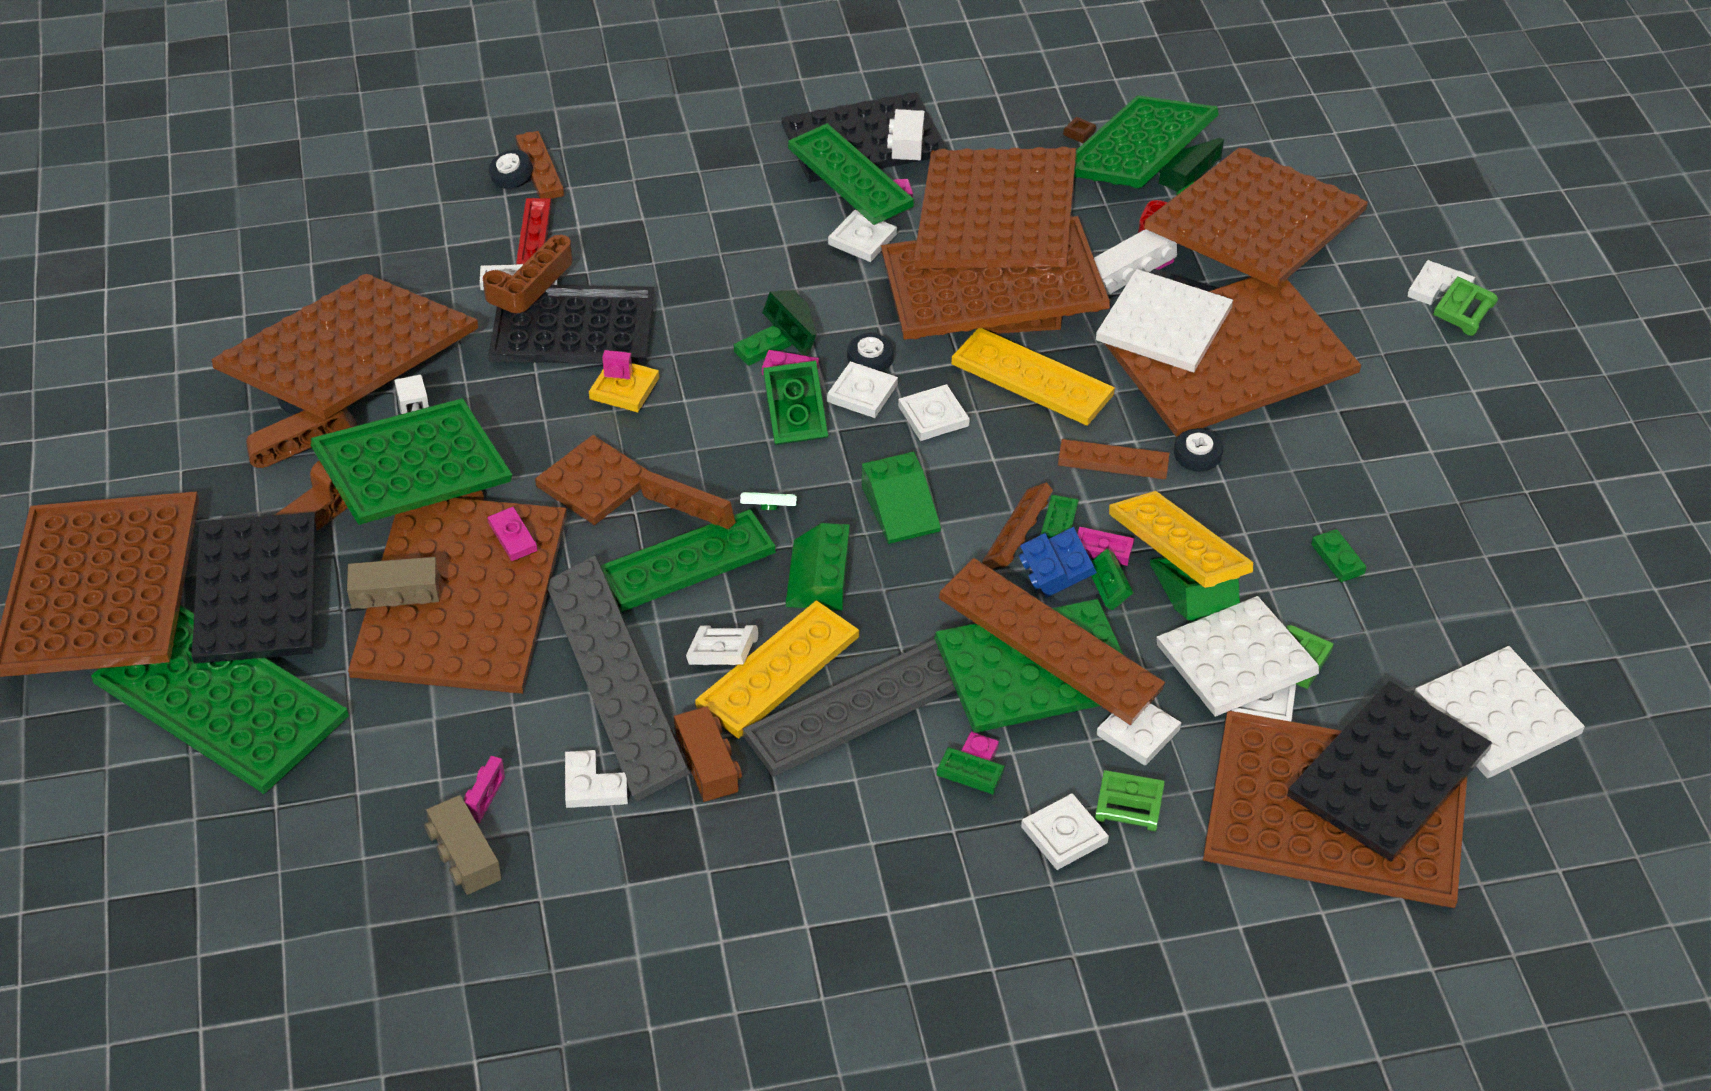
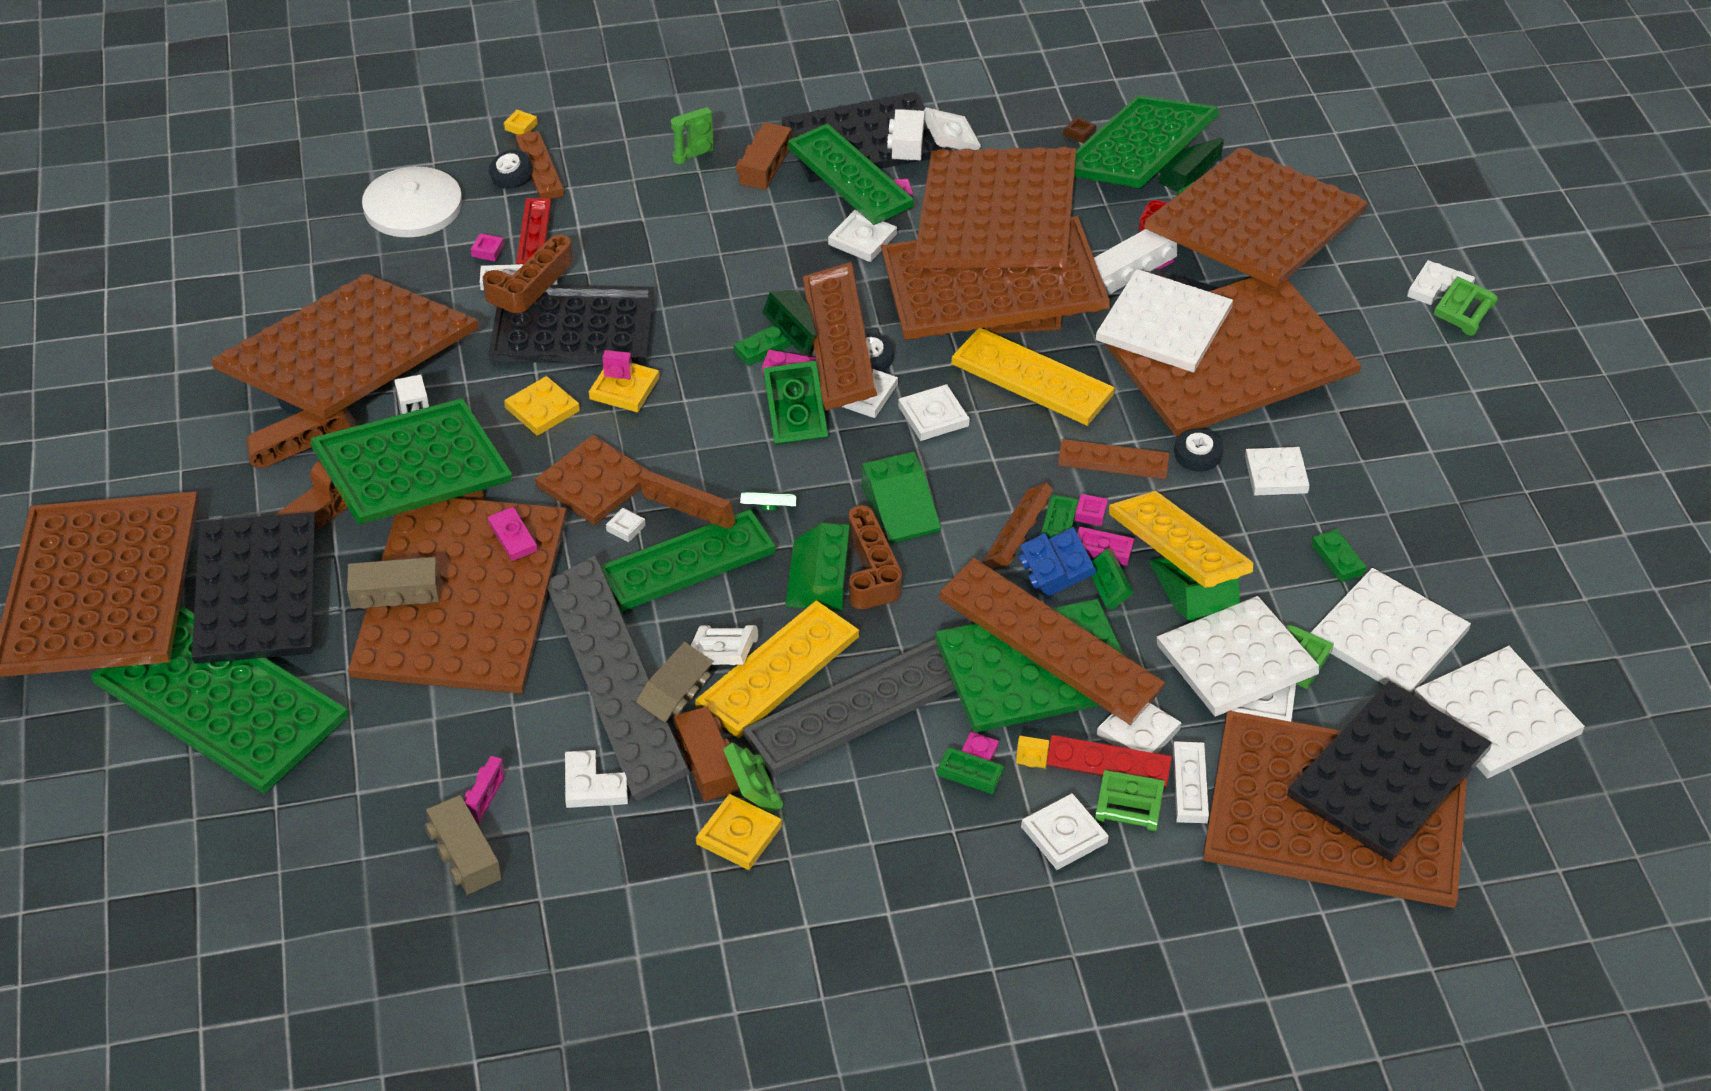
(412, 201): none -> white dish
(487, 247): none -> dark pink plate
(520, 122): none -> yellow plate
(541, 405): none -> yellow plate
(625, 525): none -> white tile
(675, 682): none -> dark tan brick
(698, 134): none -> bright green plate
(739, 831): none -> yellow plate
(752, 777): none -> bright green plate
(764, 156): none -> dark orange brick
(841, 337): none -> dark orange plate
(881, 576): none -> dark orange beam
(950, 130): none -> white plate
(1032, 752): none -> yellow plate
(1091, 509): none -> dark pink plate
(1097, 757): none -> red plate
(1190, 782): none -> white plate
(1276, 471): none -> white plate
(1391, 631): none -> white plate

